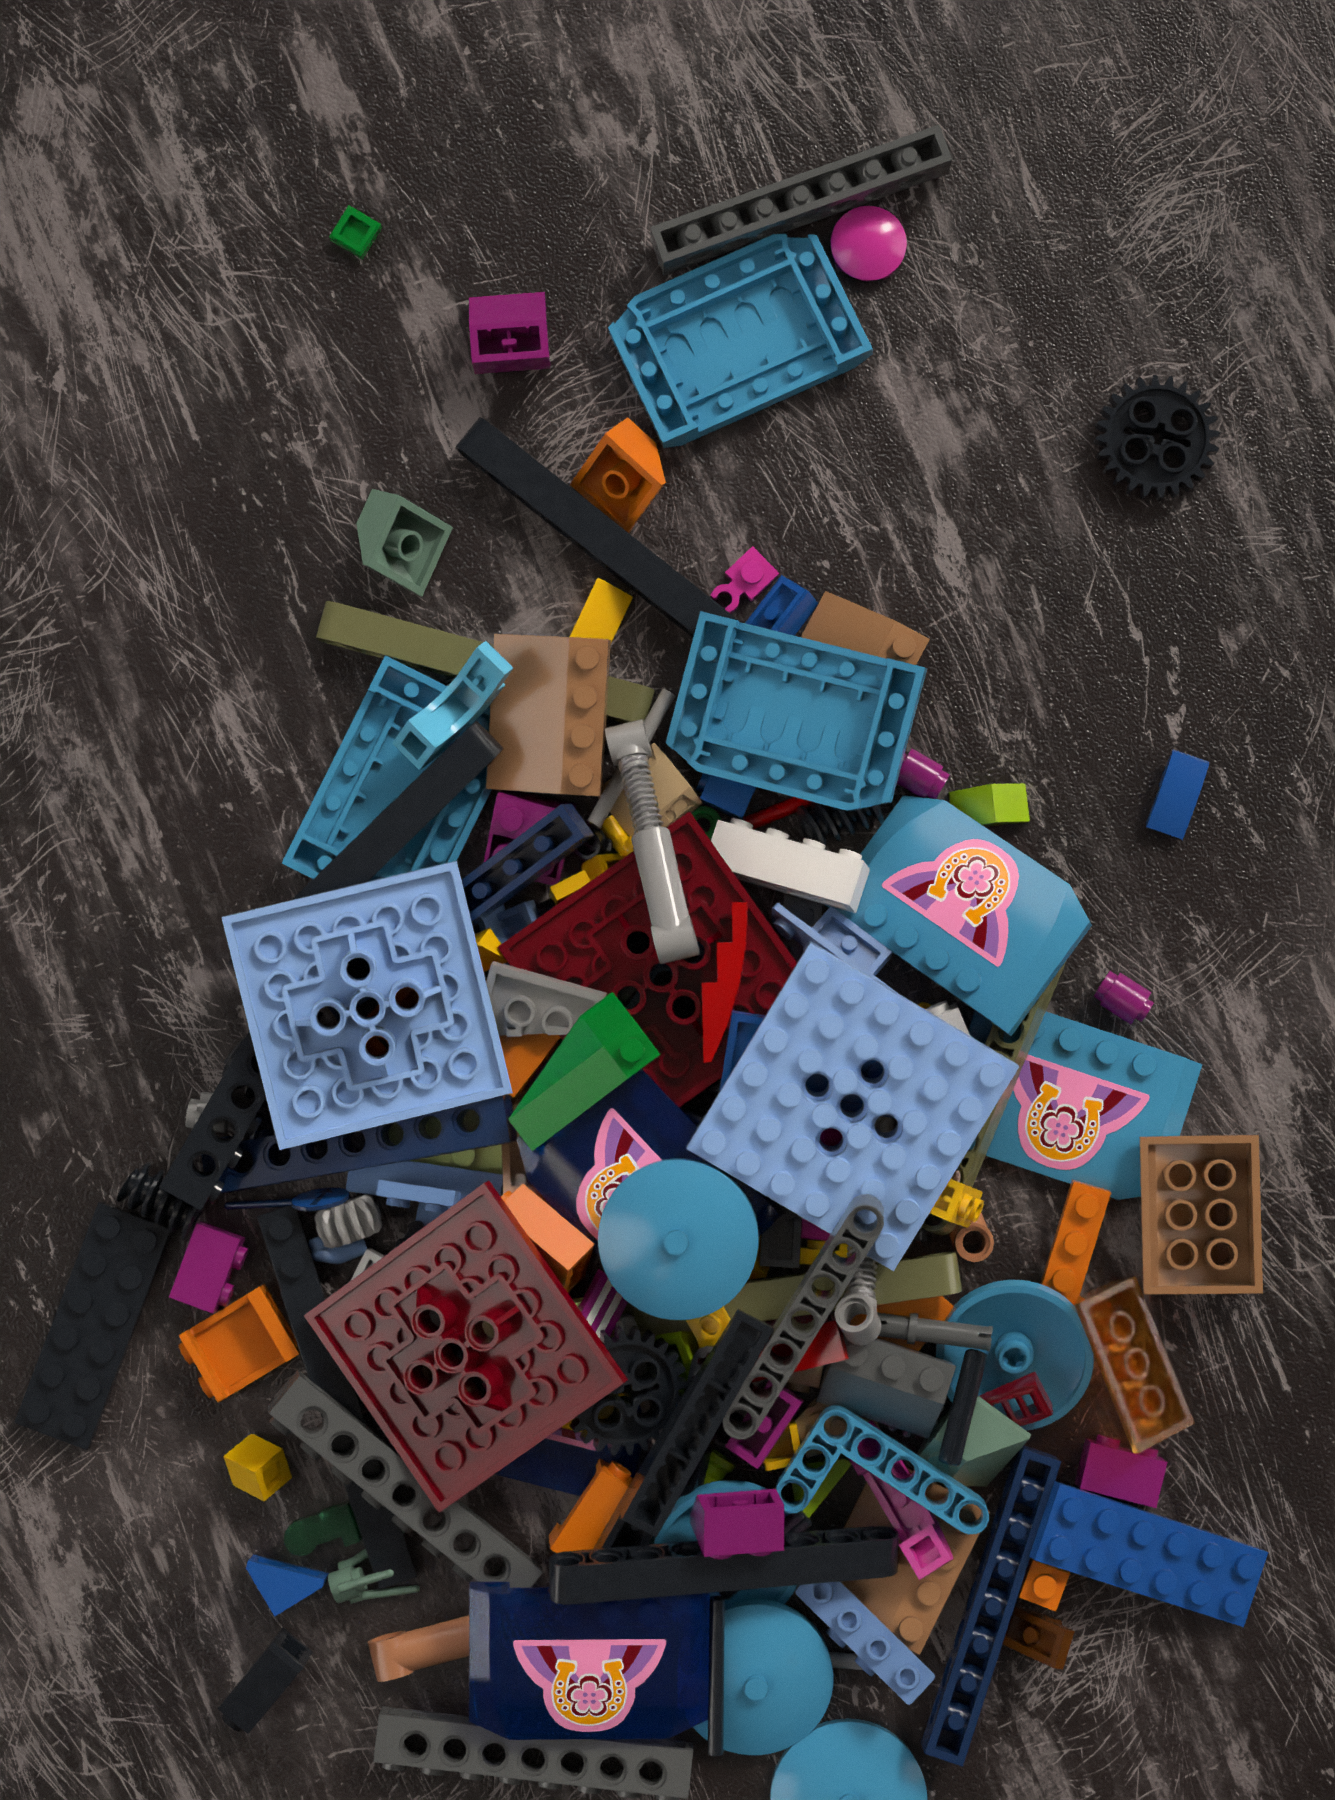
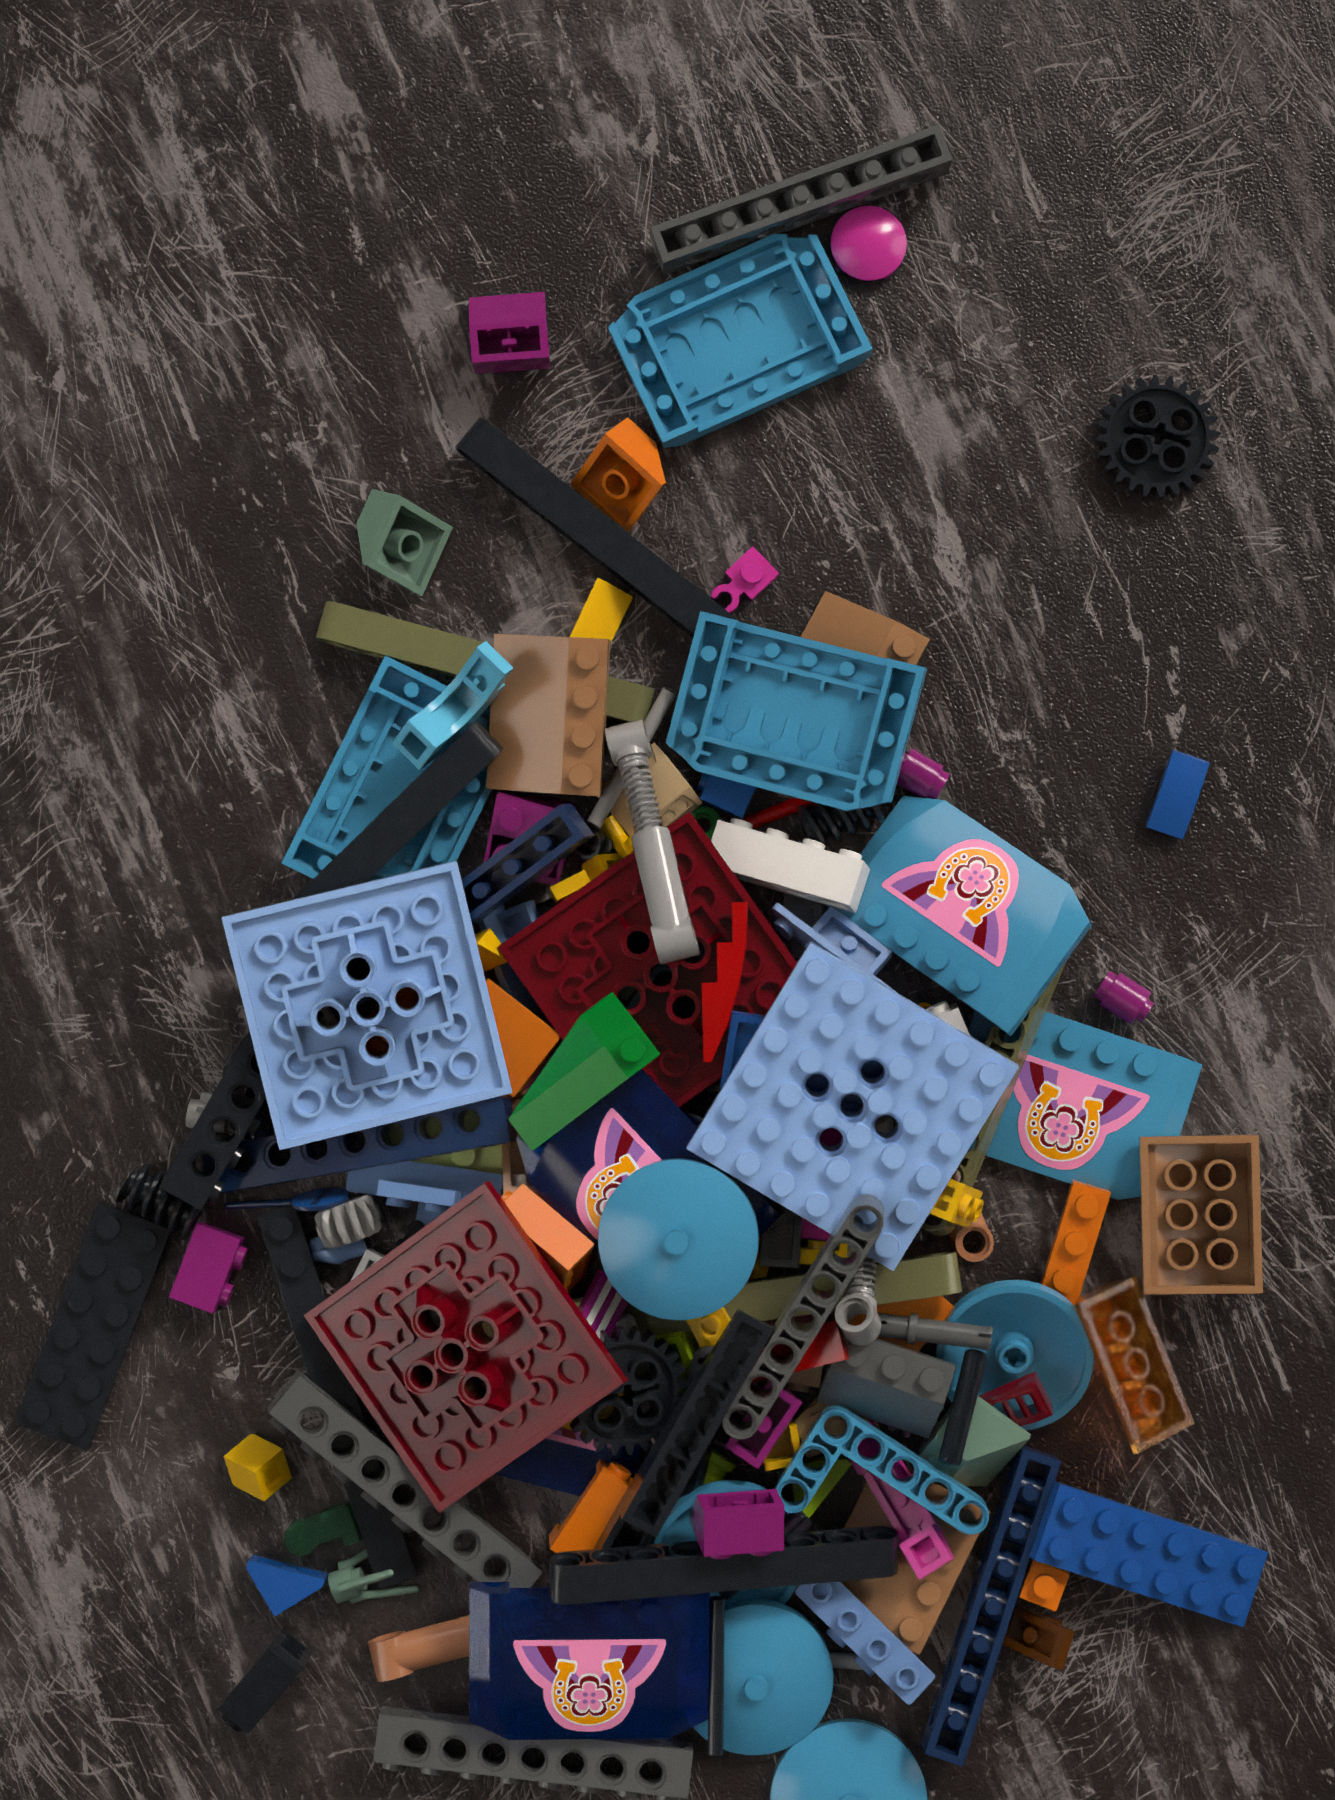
(239, 1344): orange panel -> none
(355, 232): green tile -> none
(535, 1002): light grey wing -> none
(784, 608): blue slope -> none
(993, 803): lime slope -> none
(1120, 1472): magenta brick -> none

